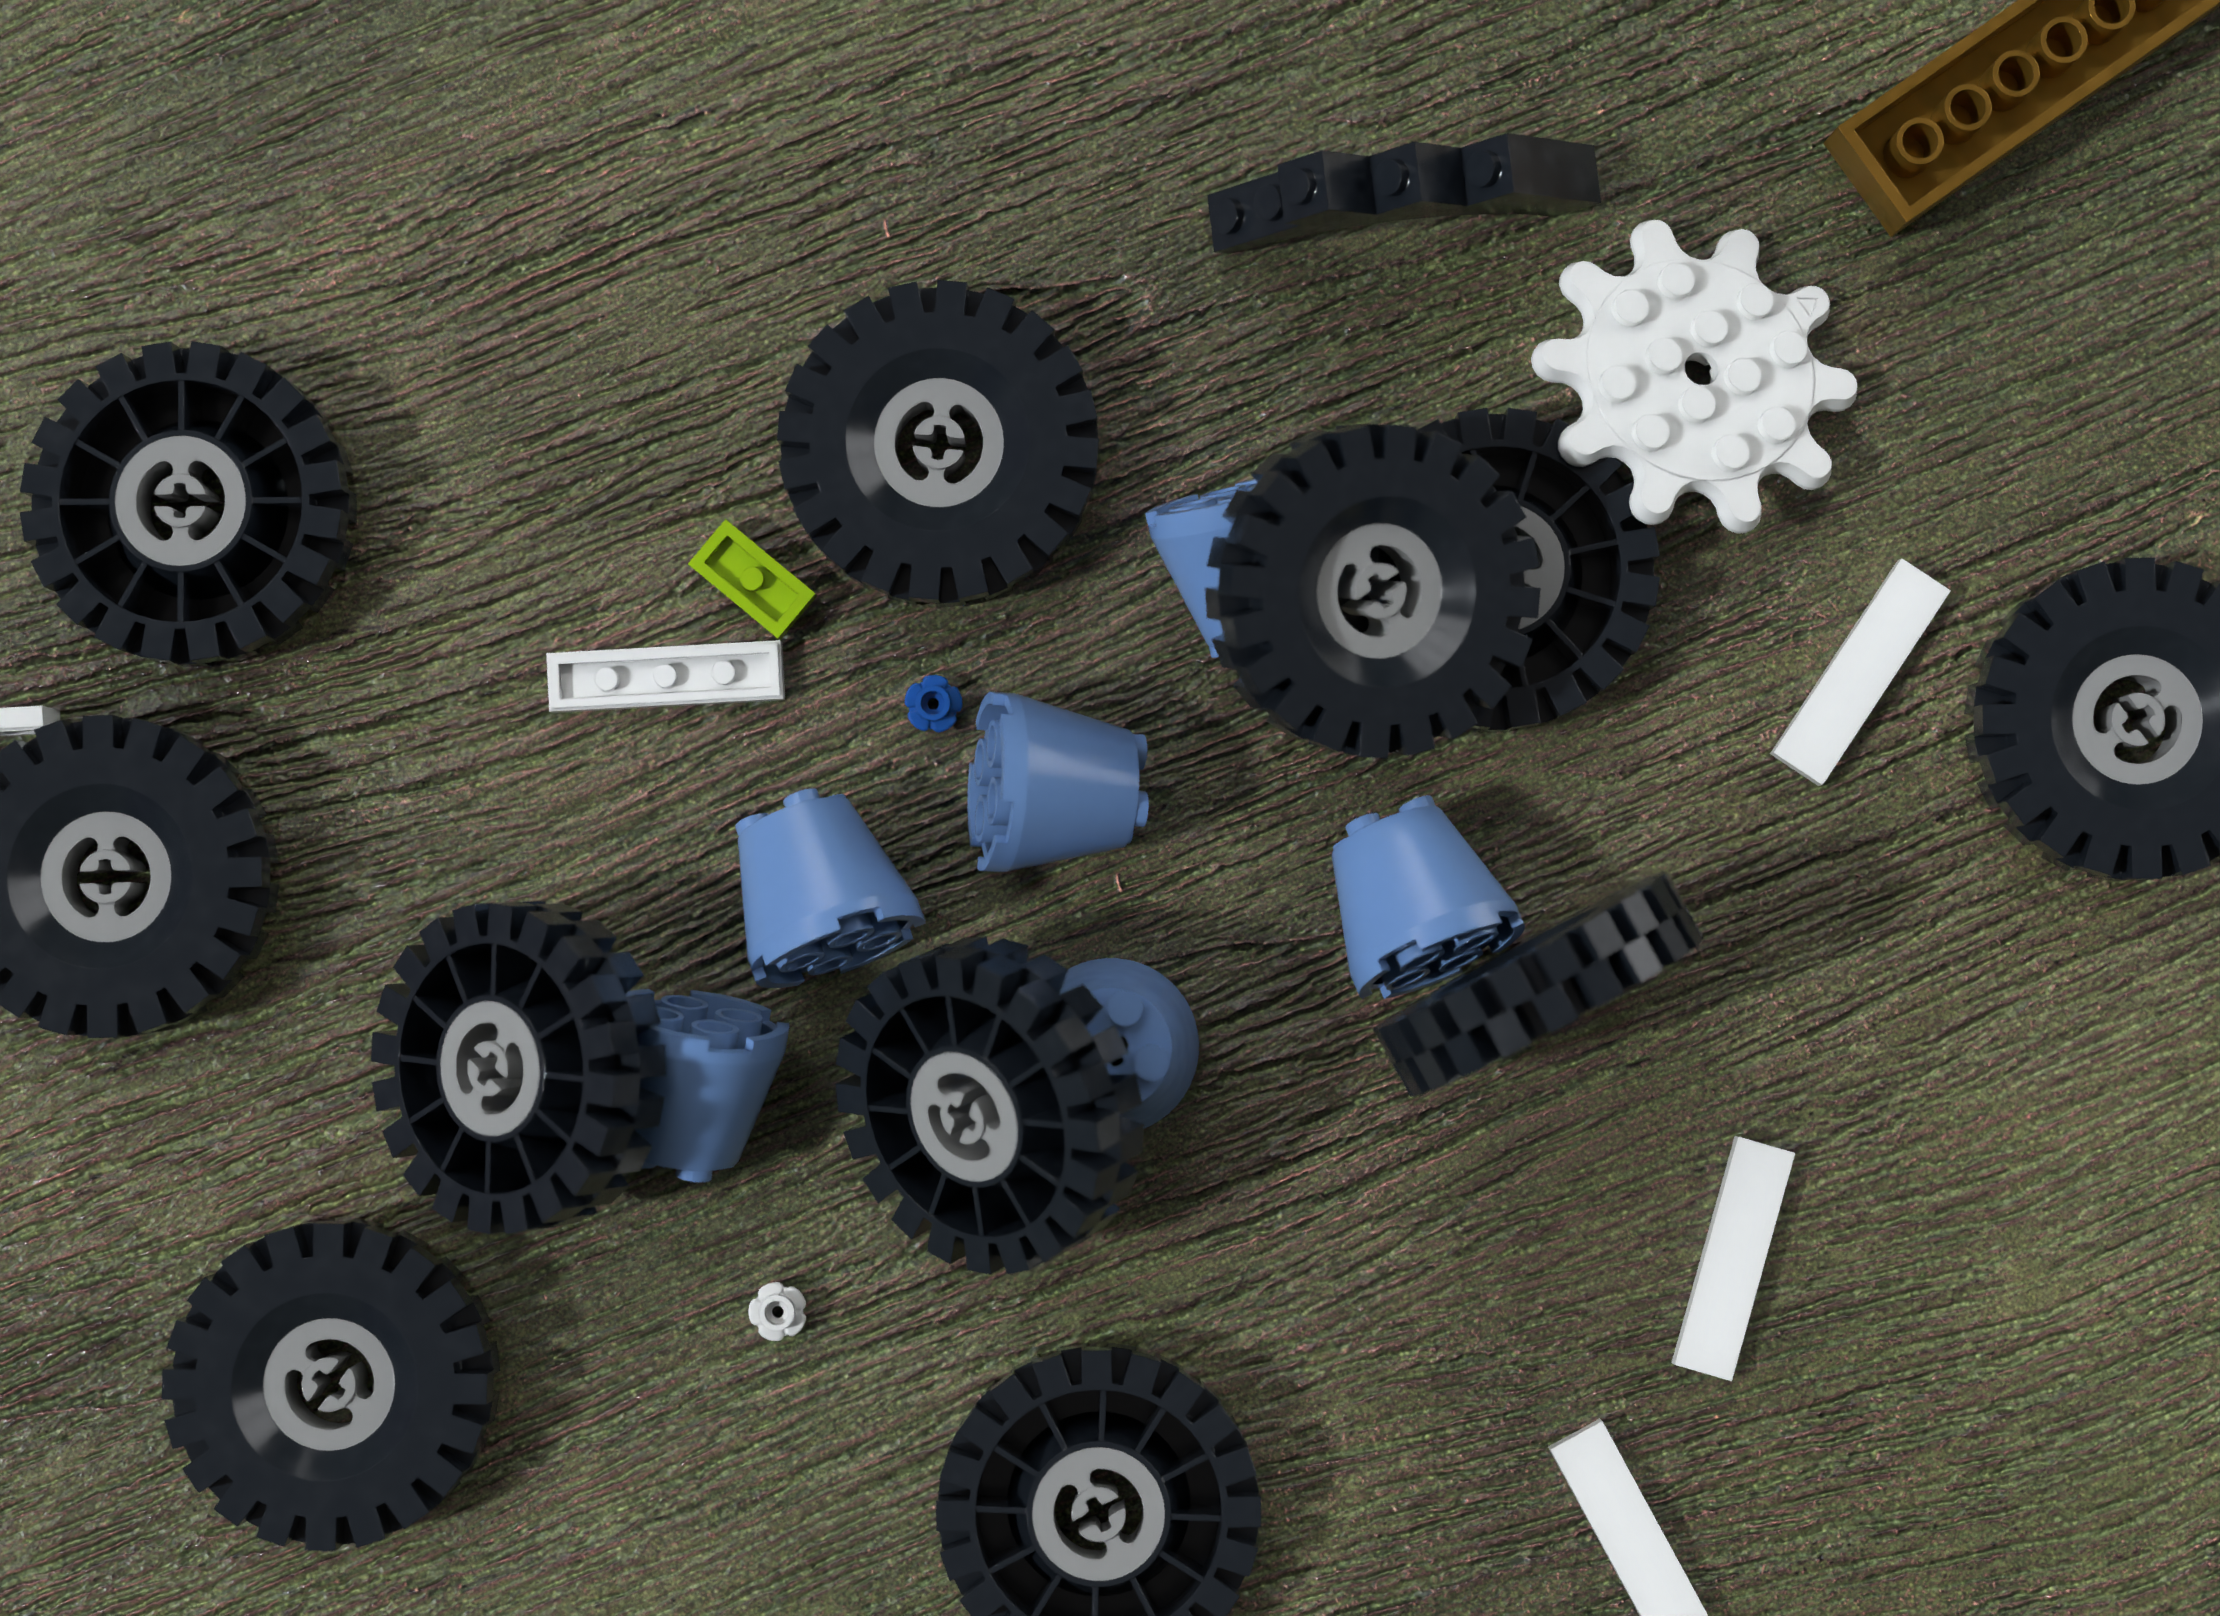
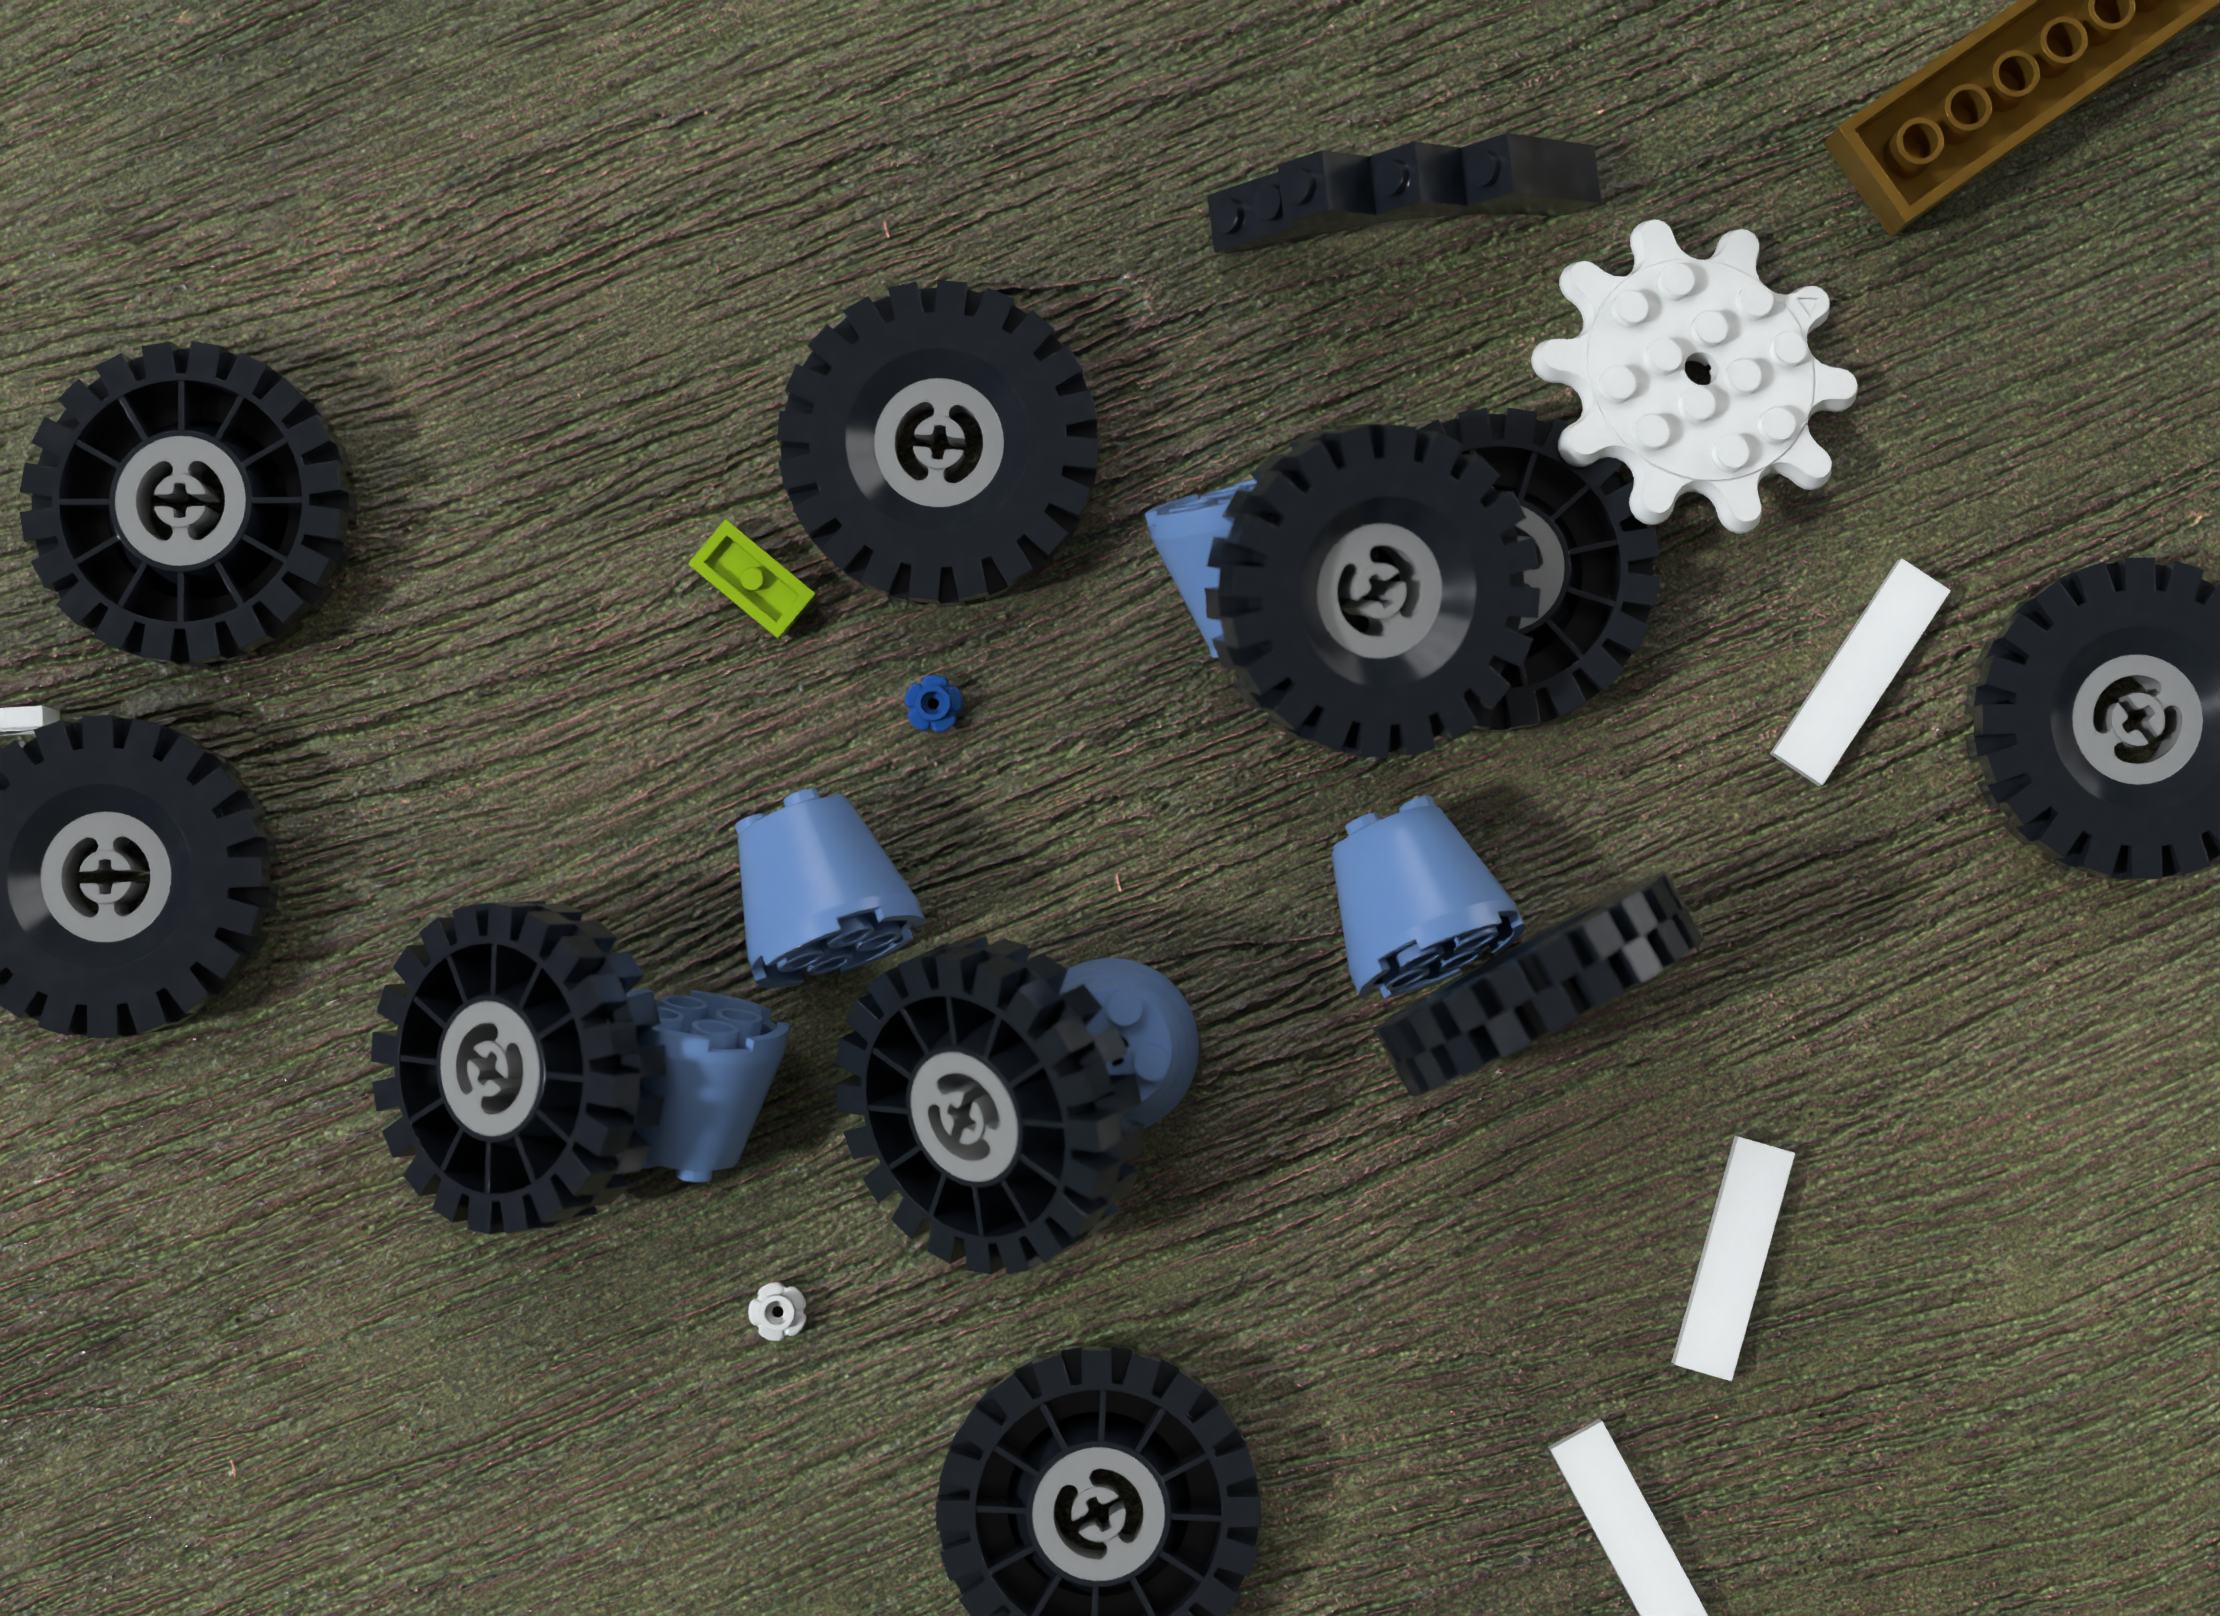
(263, 1324): black wheel -> none
(665, 676): white tile -> none
(1051, 784): medium blue cone -> none

